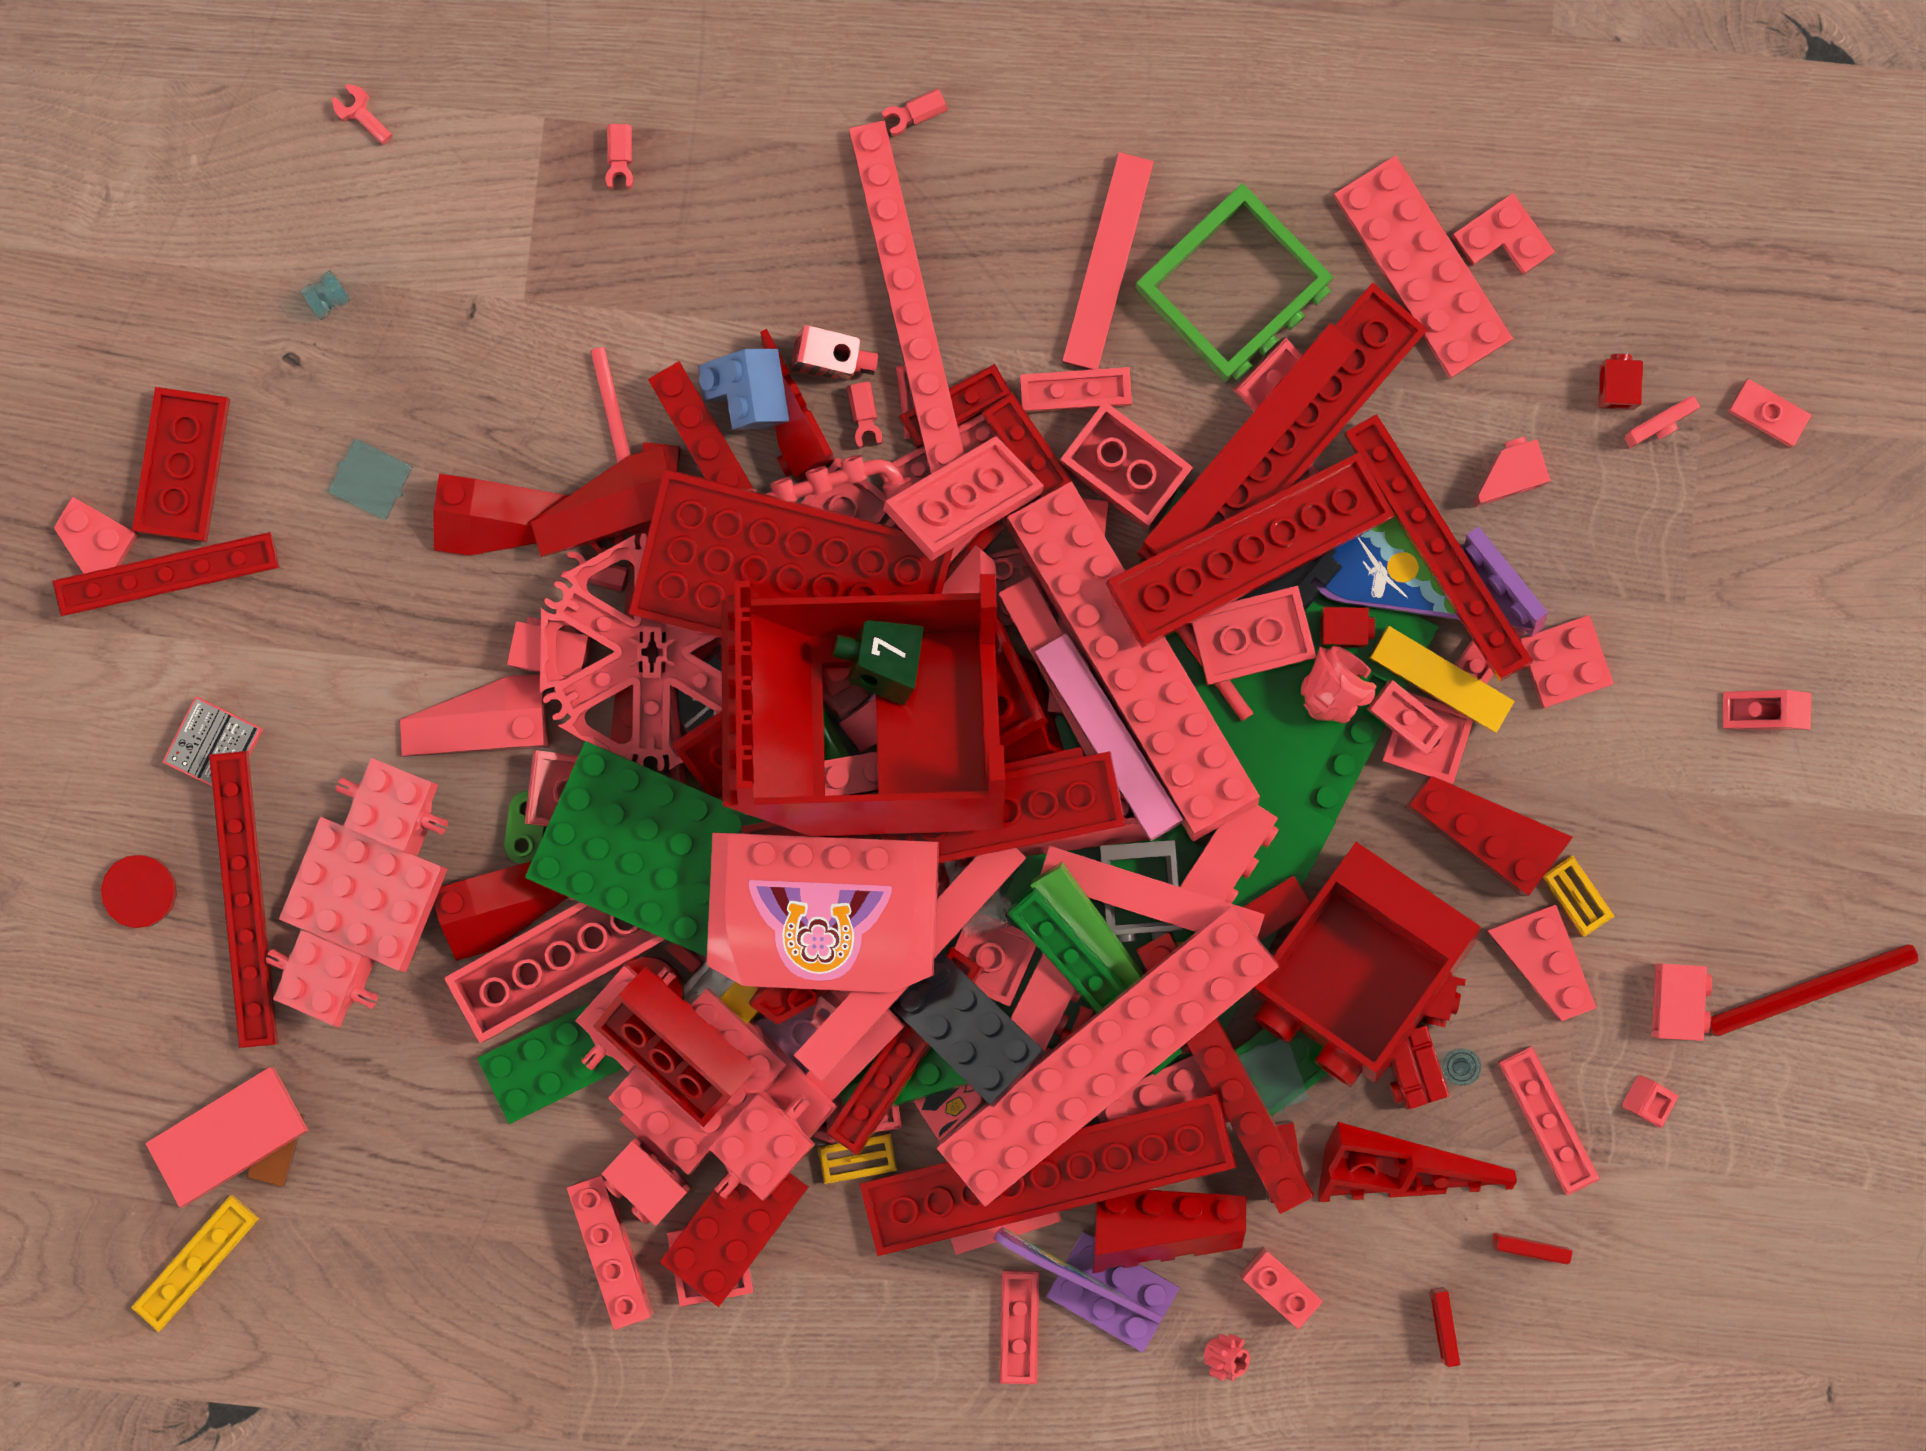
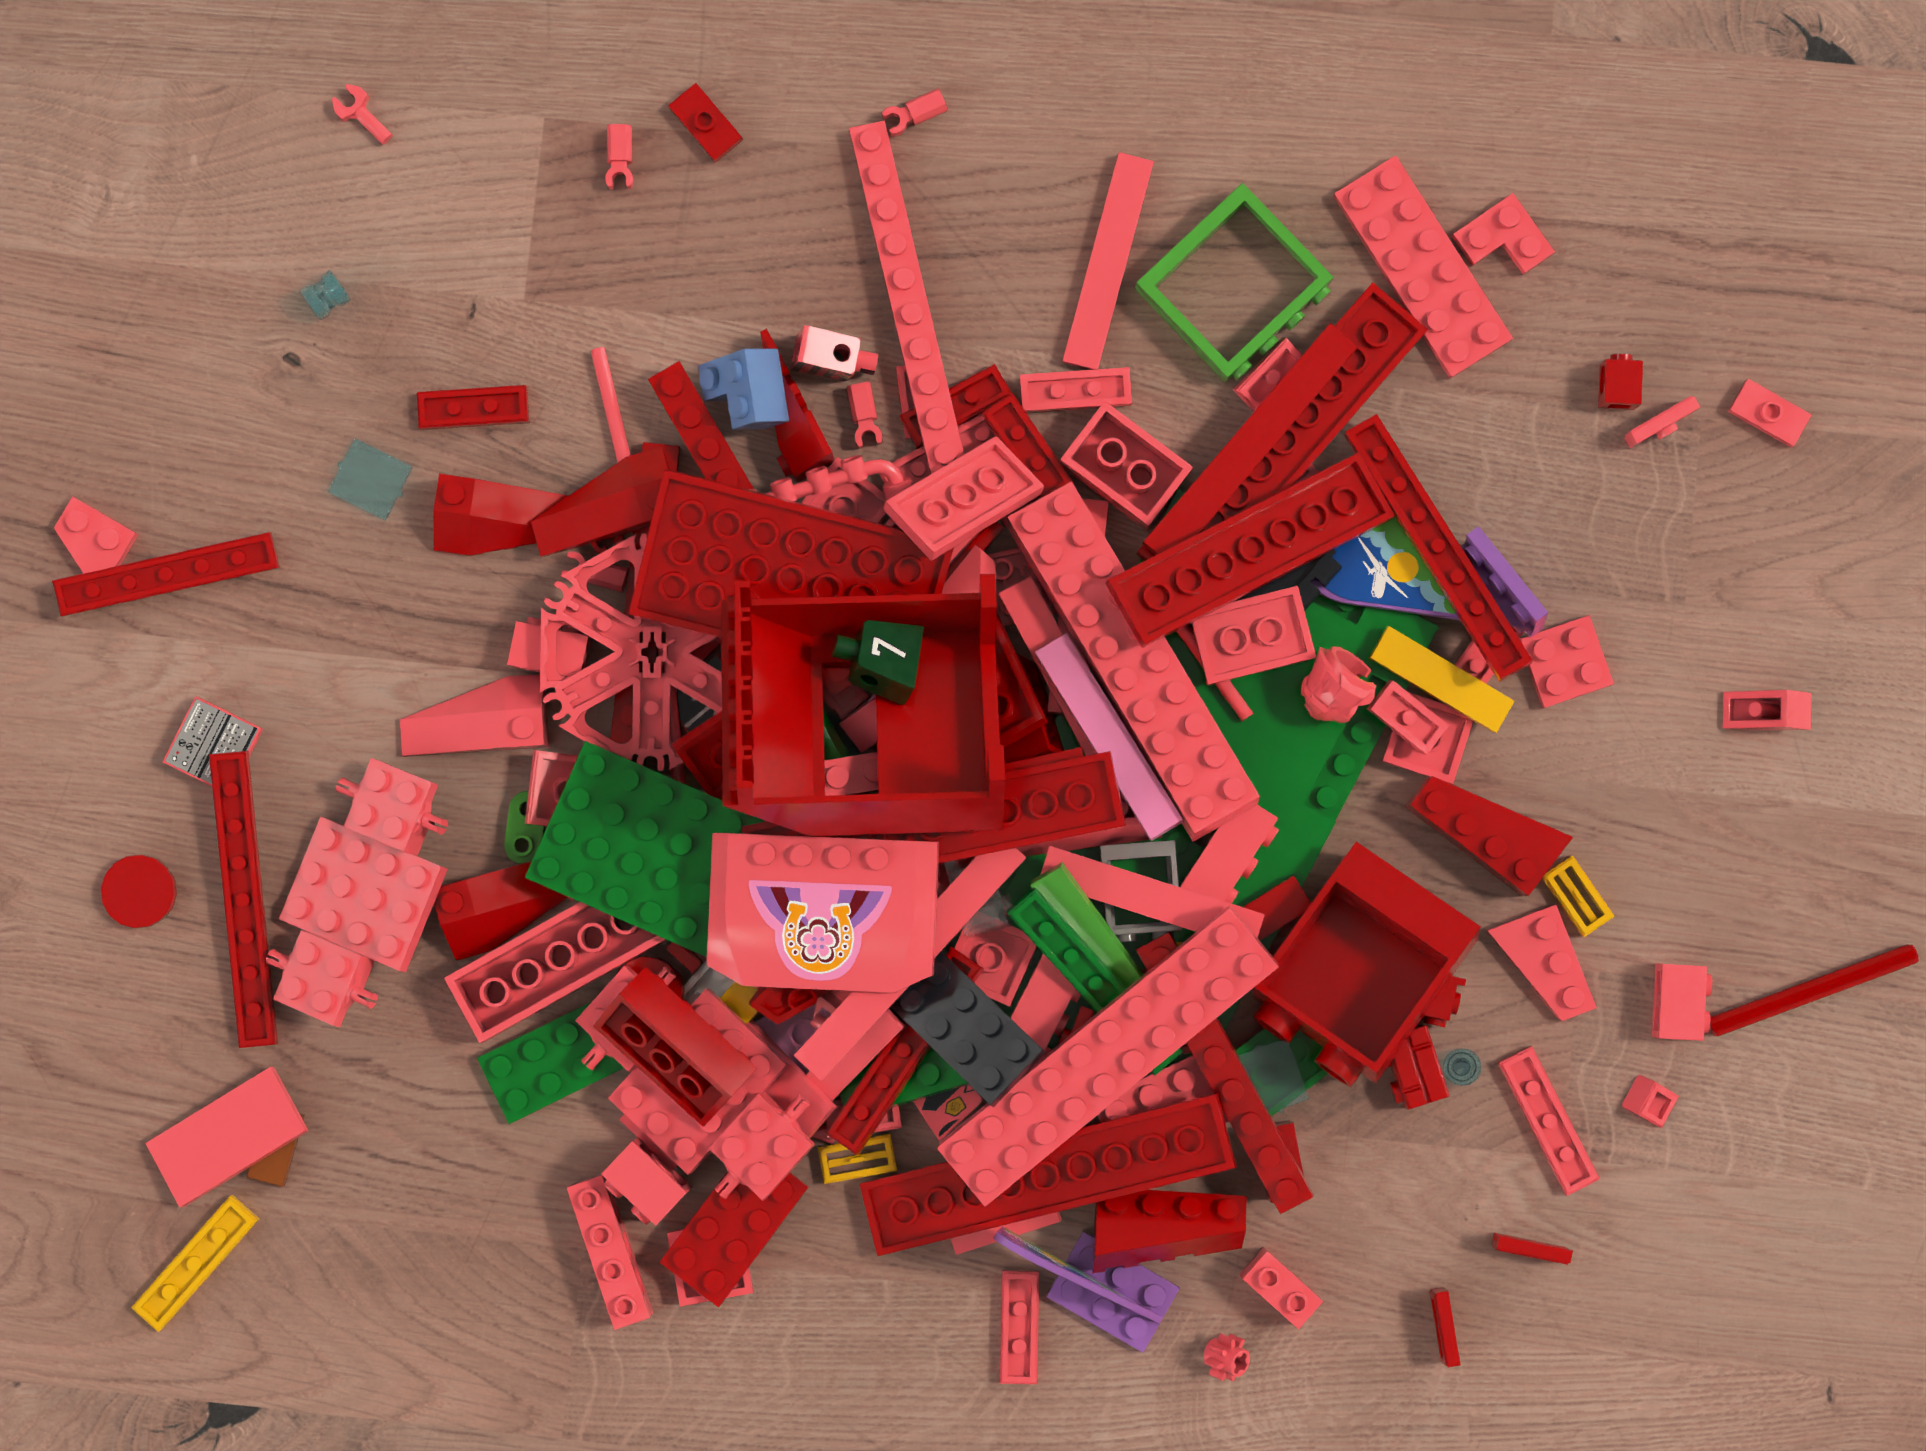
(181, 464): red plate -> none
(473, 407): none -> red tile
(705, 122): none -> red plate
(1346, 627): red brick -> none
(1372, 1162): red wedge -> none
(1513, 472): coral slope -> none

